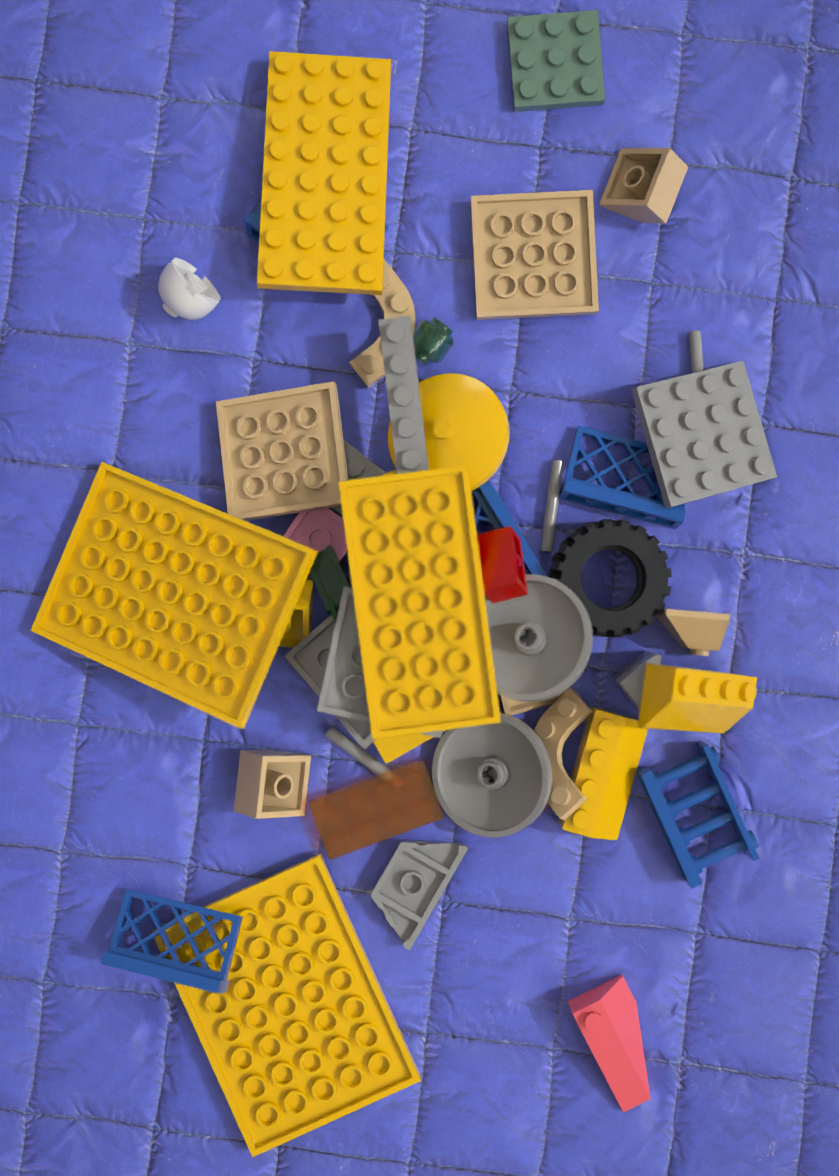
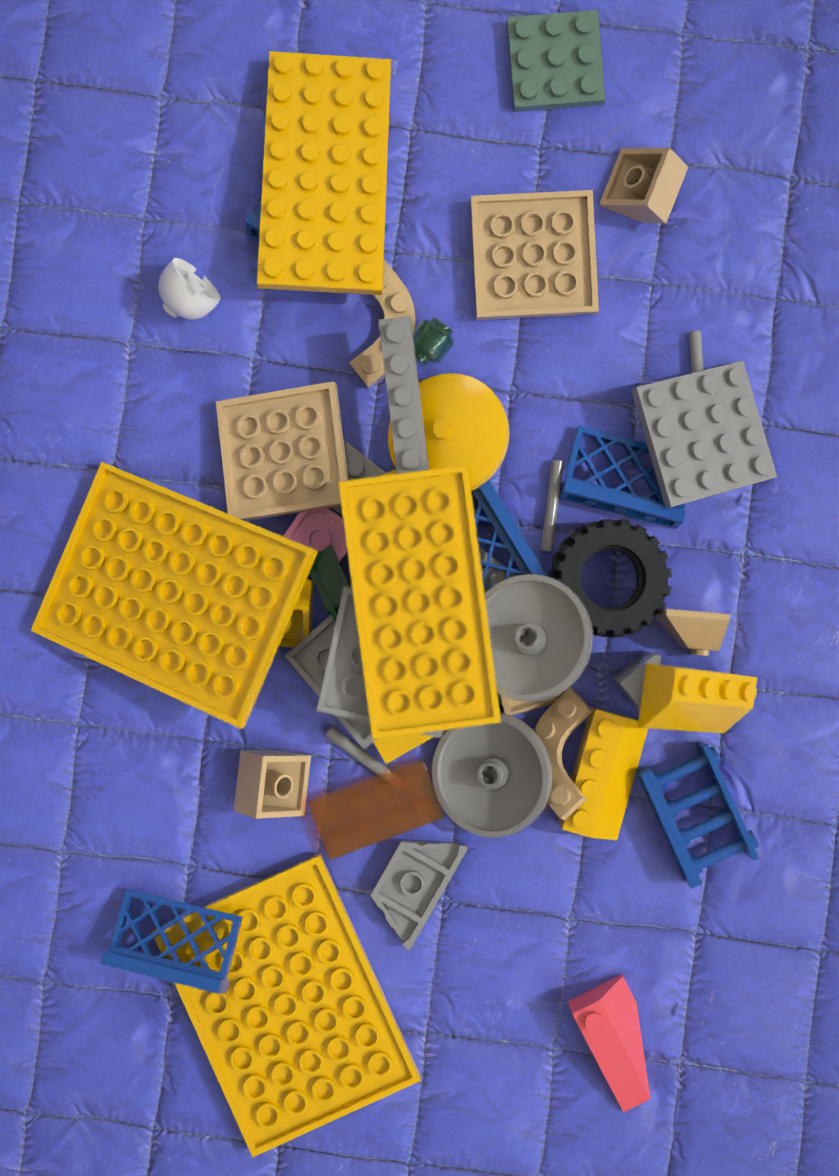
(502, 565): red brick -> none

